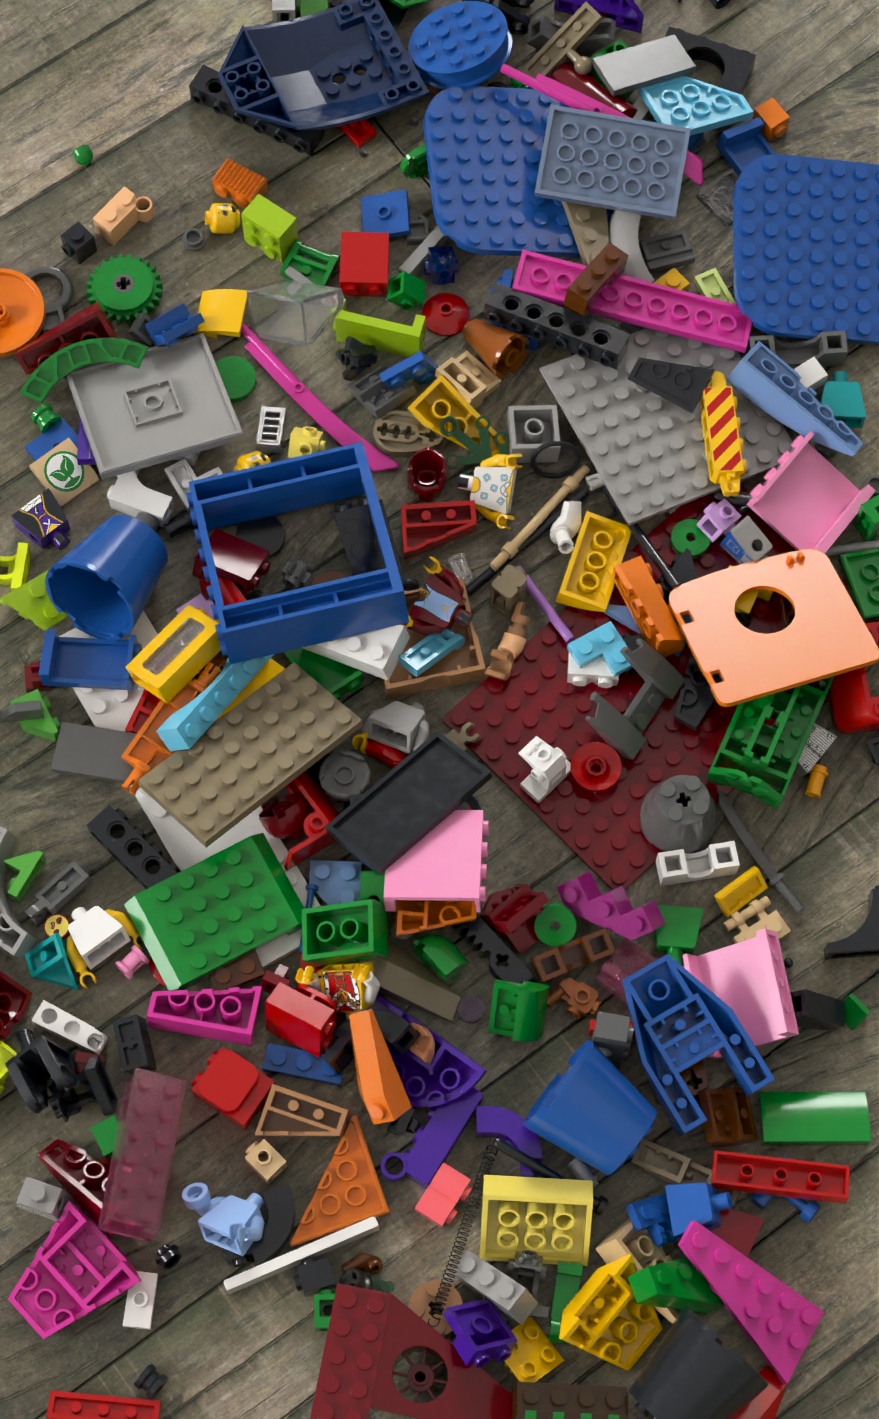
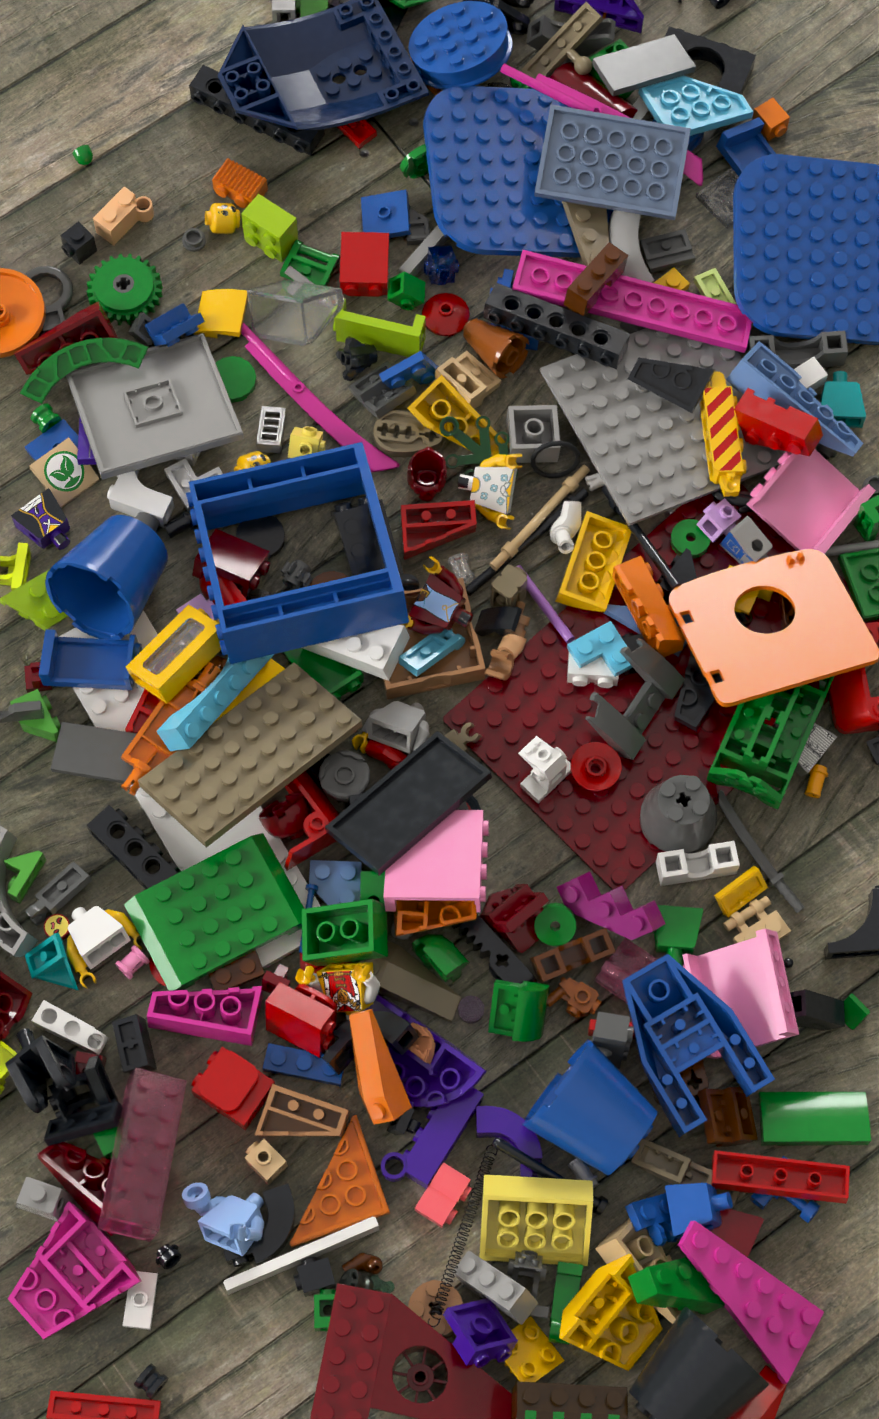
(83, 1123): none -> black tile
(499, 620): none -> black slope
(777, 427): none -> red wedge

